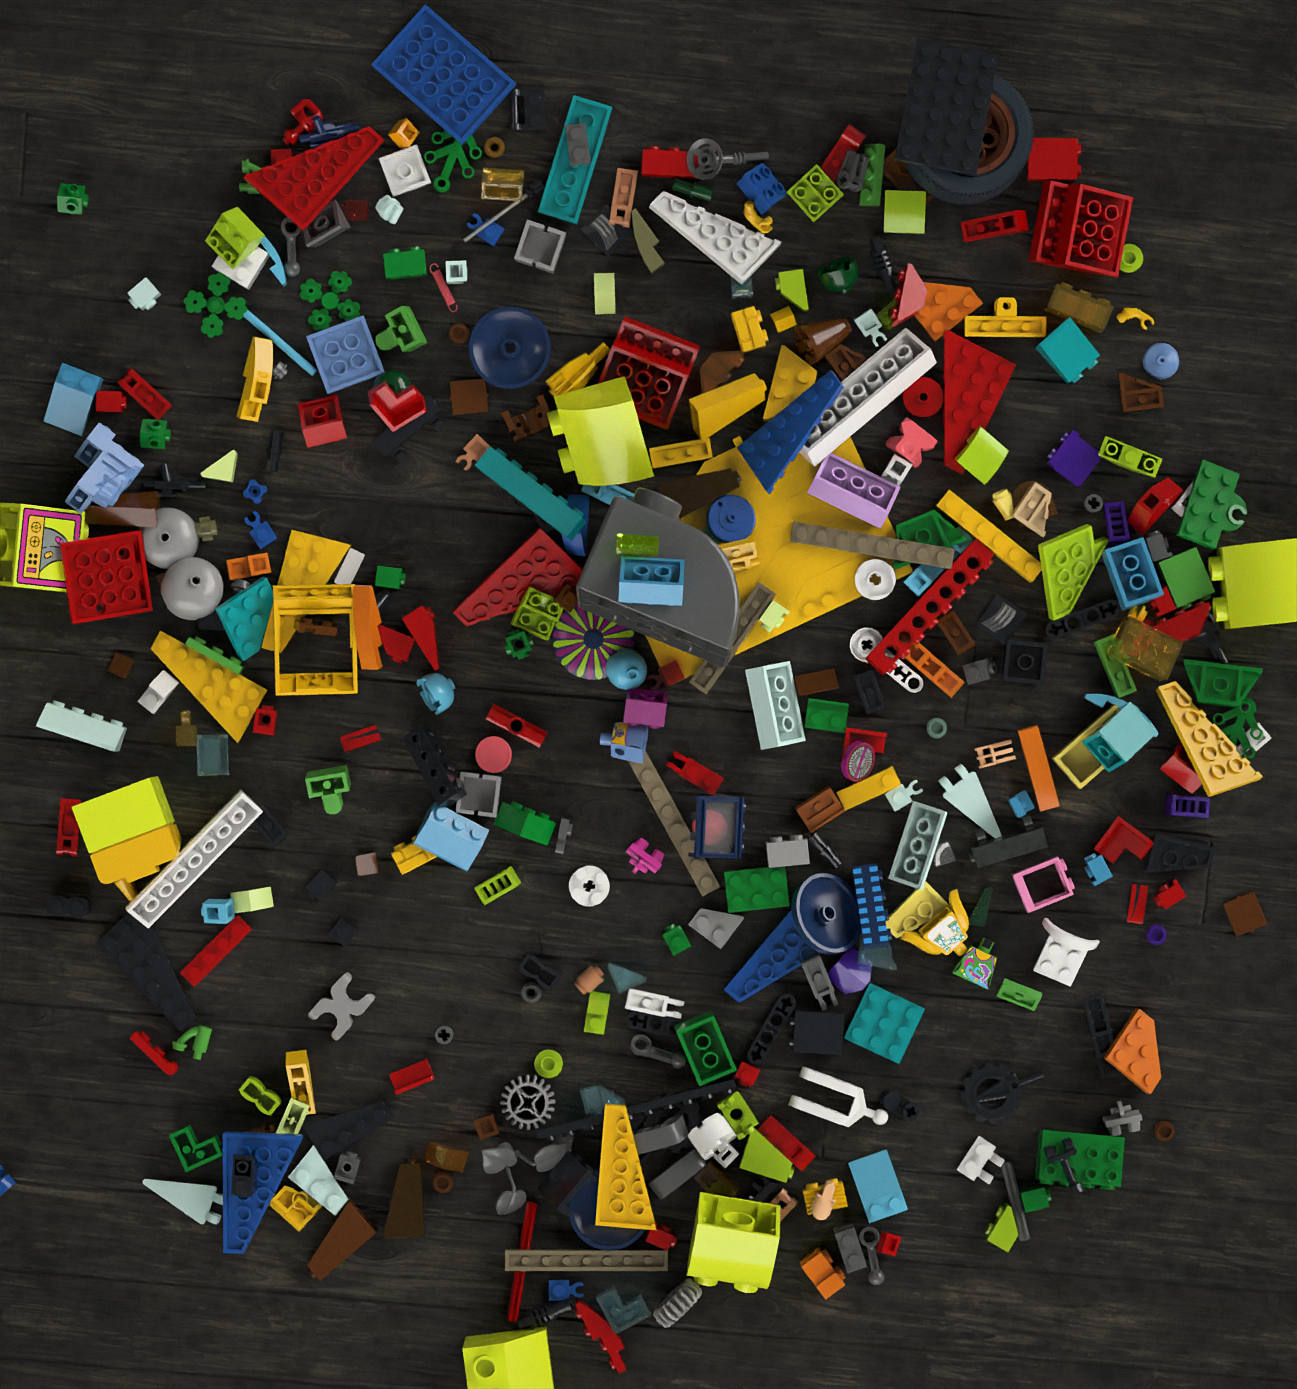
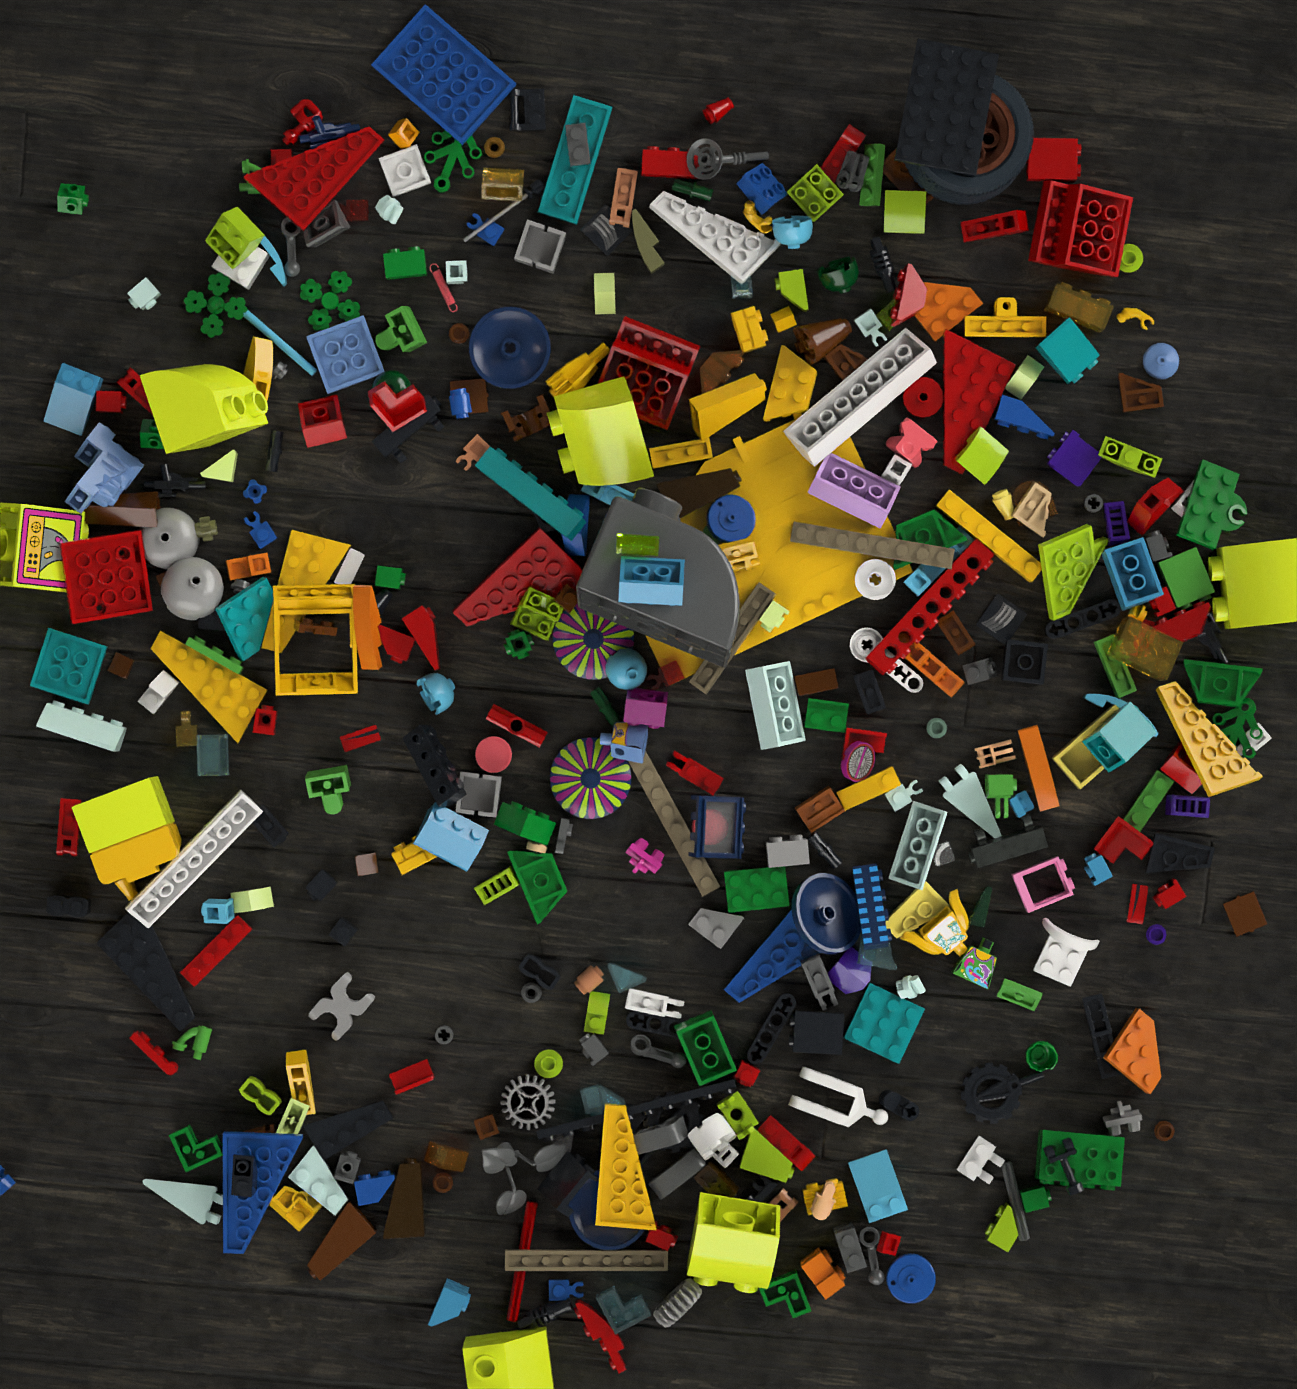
(68, 666): none -> teal plate
(202, 405): none -> neon yellow brick
(372, 1188): none -> blue slope
(450, 1303): none -> dark azure slope
(460, 403): none -> blue brick
(535, 846): none -> tan tile
(539, 880): none -> green wing
(589, 779): none -> dish
(593, 1048): none -> dark grey brick
(595, 895): white plate -> none
(605, 706): none -> dark green axle
(675, 939): green bracket -> none
(715, 111): none -> red cone
(785, 434): blue wing -> none
(787, 1288): none -> green brick
(792, 230): none -> medium azure cylinder
(909, 987): none -> light aqua piece
(910, 1278): none -> blue wheel
(998, 787): none -> bright green brick
(1017, 413): none -> blue slope
(1024, 377): none -> yellowish green slope
(1041, 1056): none -> green hair
(1148, 800): none -> bright green plate

